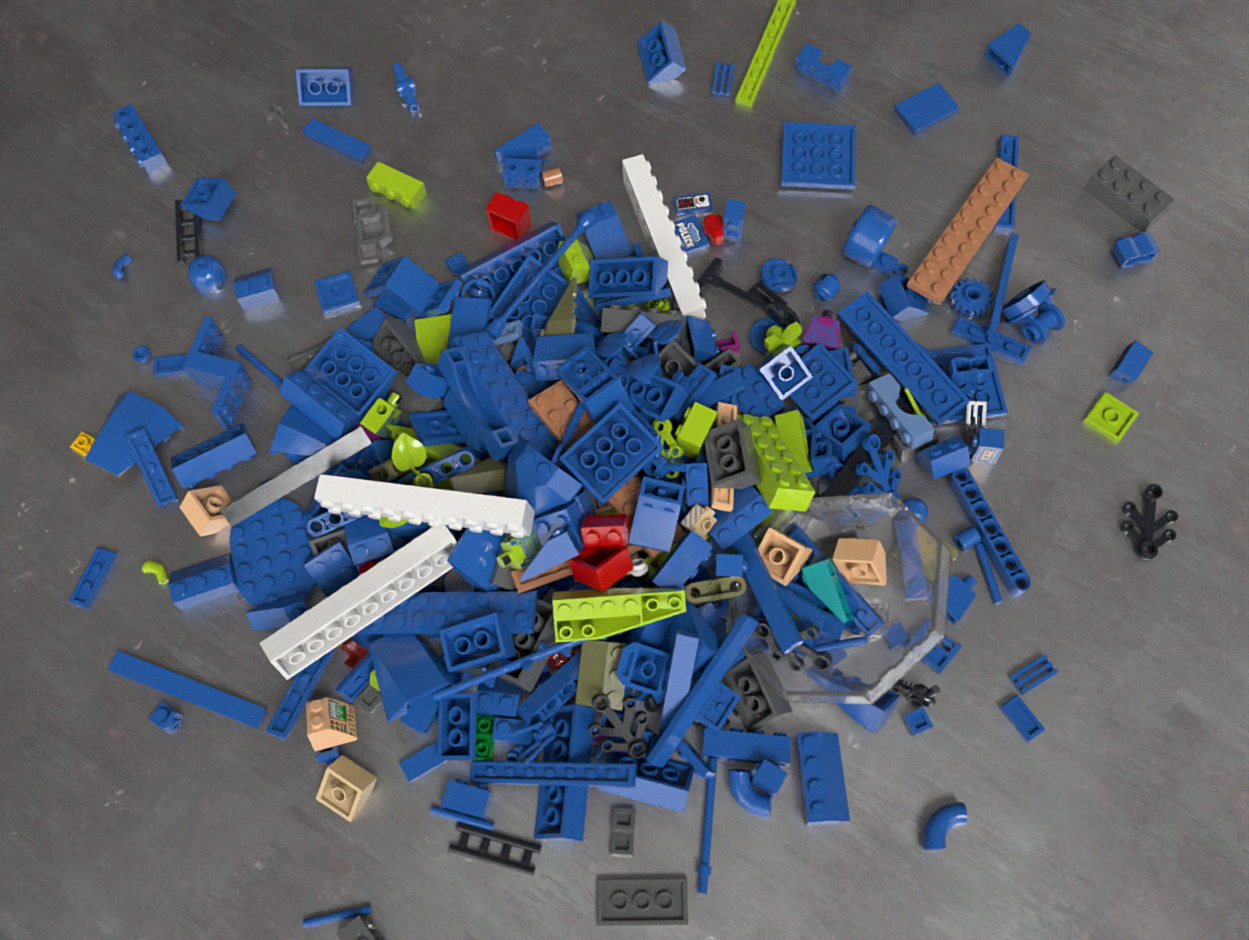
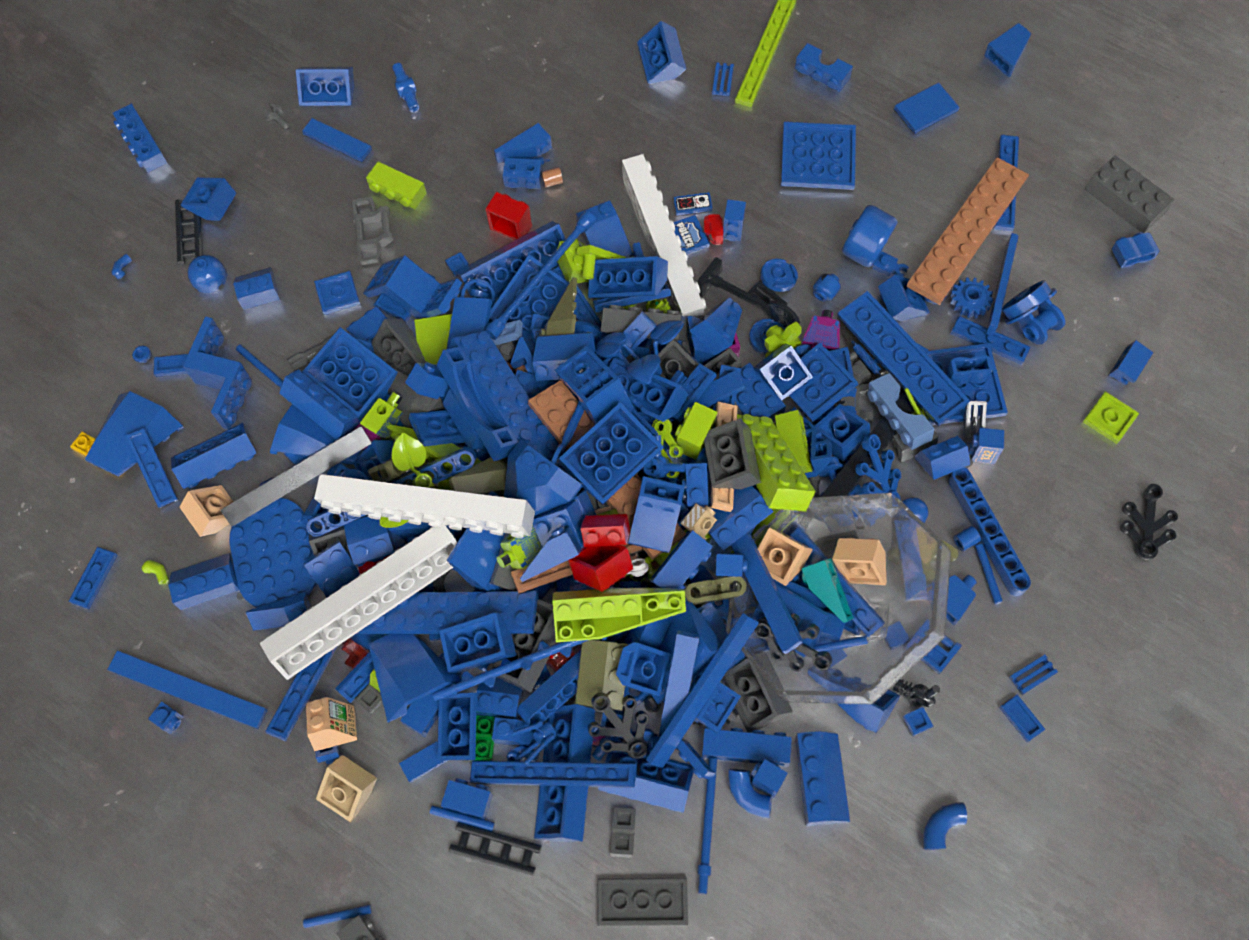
(591, 254): none -> lime piece
(718, 326): none -> blue wedge

